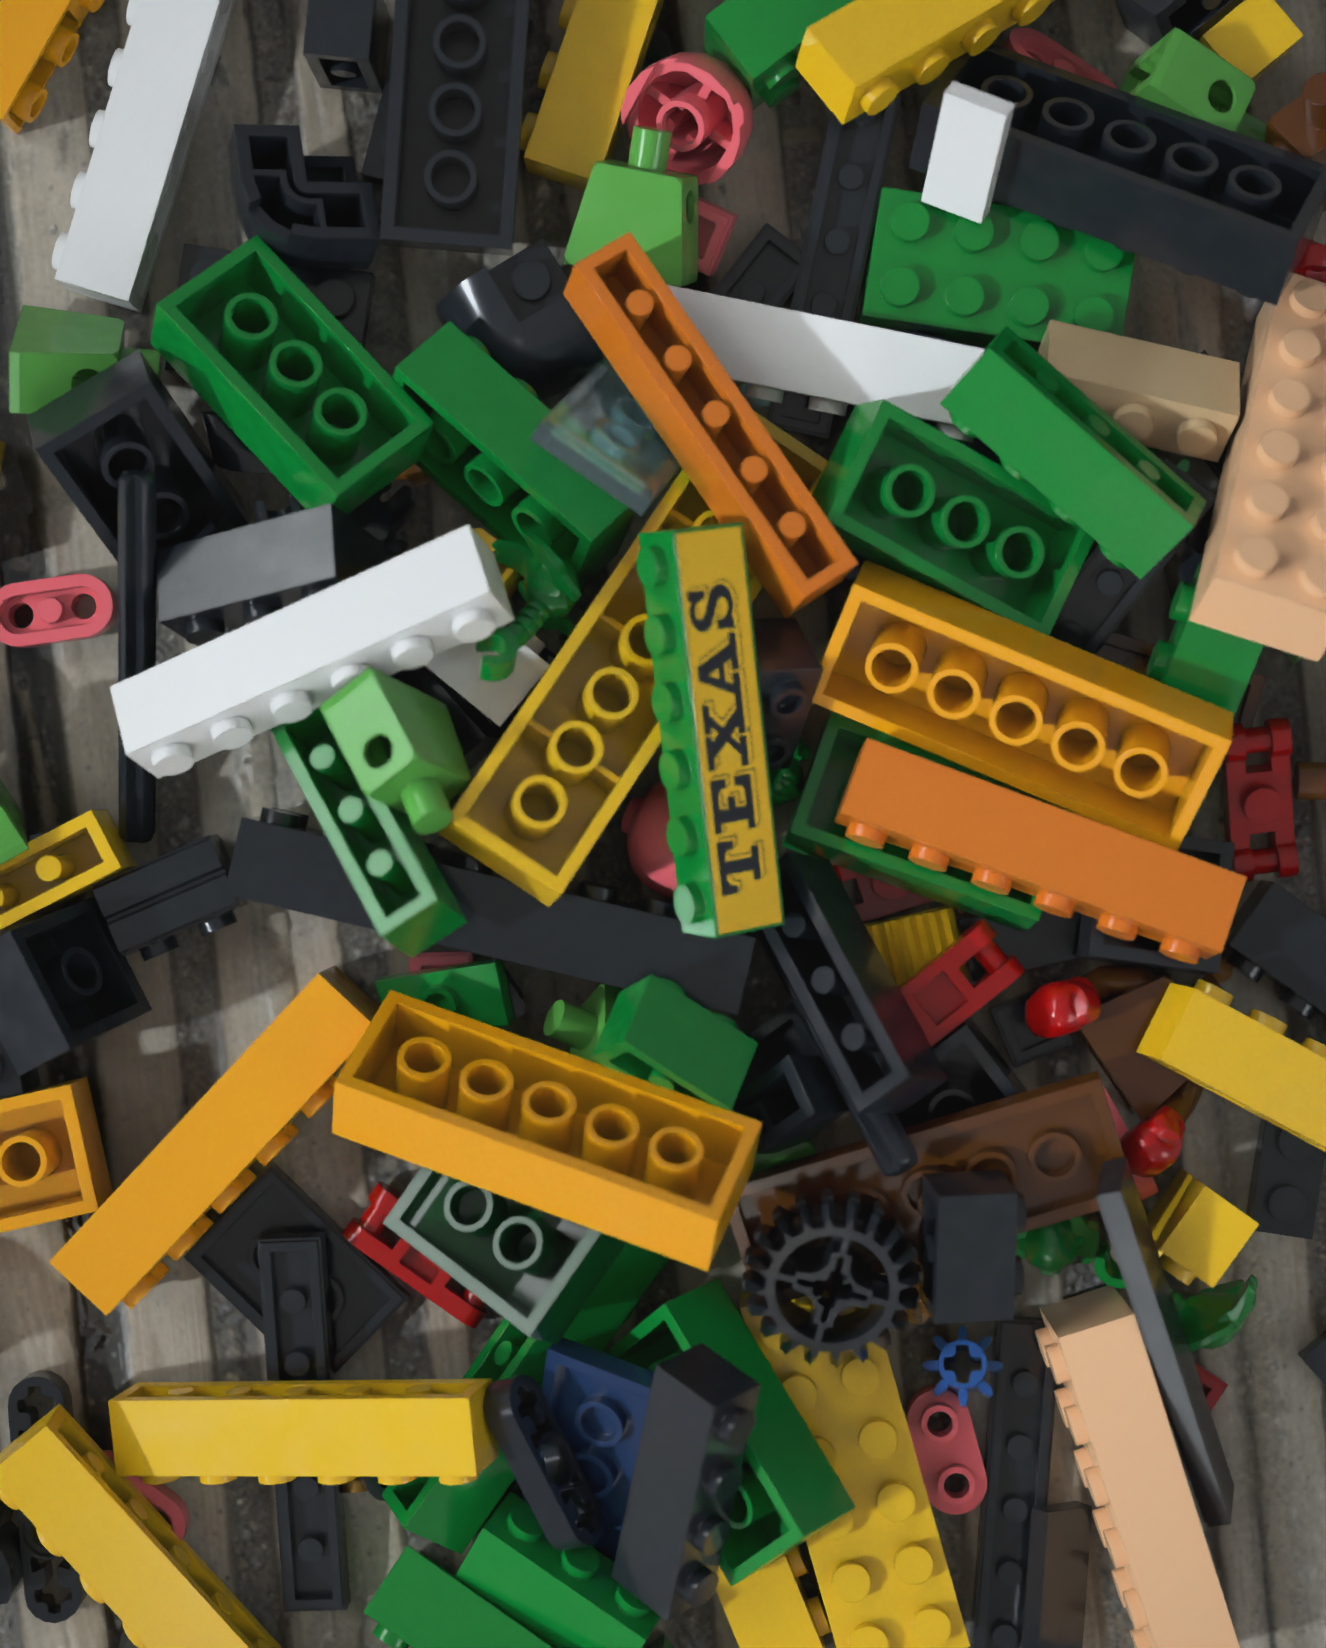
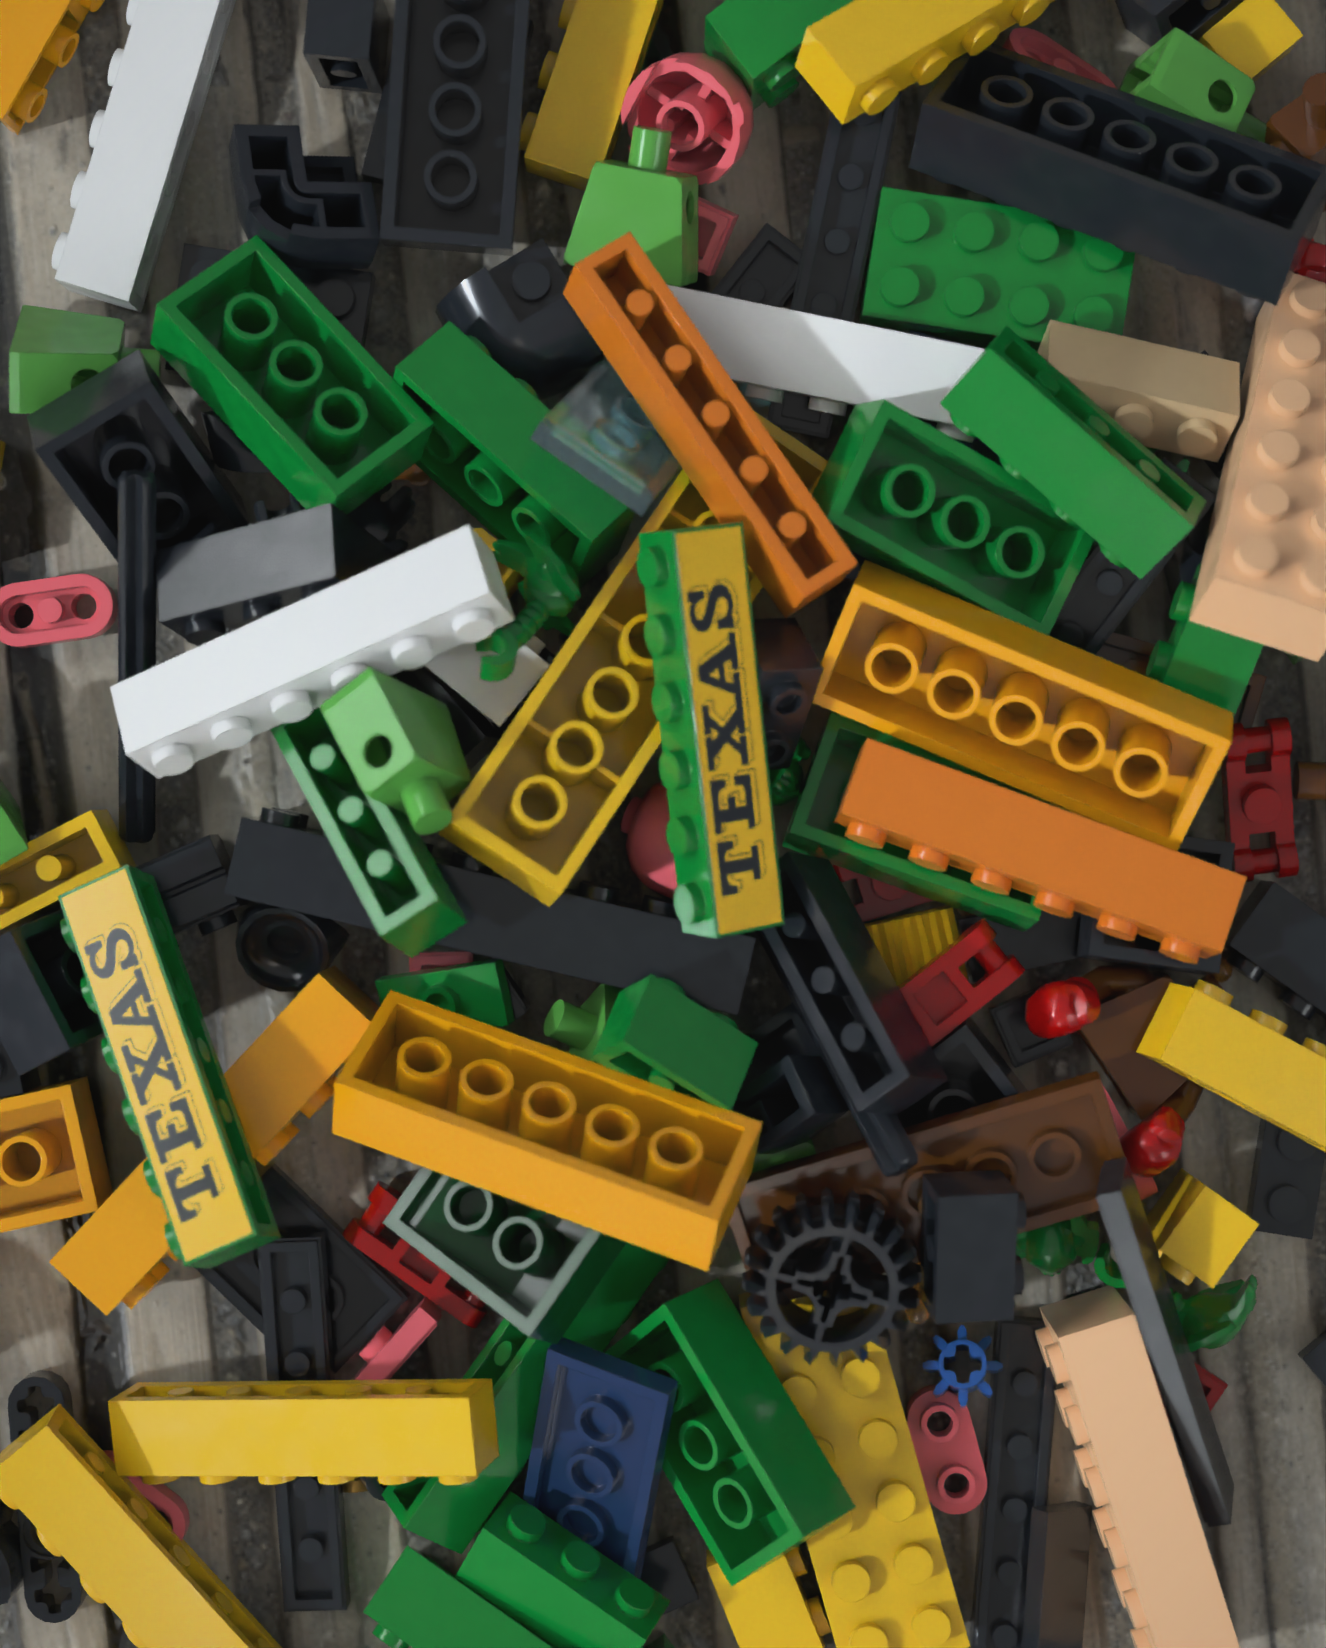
(167, 1069): none -> brick
(286, 946): none -> black piece
(390, 1350): none -> coral plate
(523, 1430): black beam -> none
(685, 1480): black brick -> none
(967, 151): white tile -> none

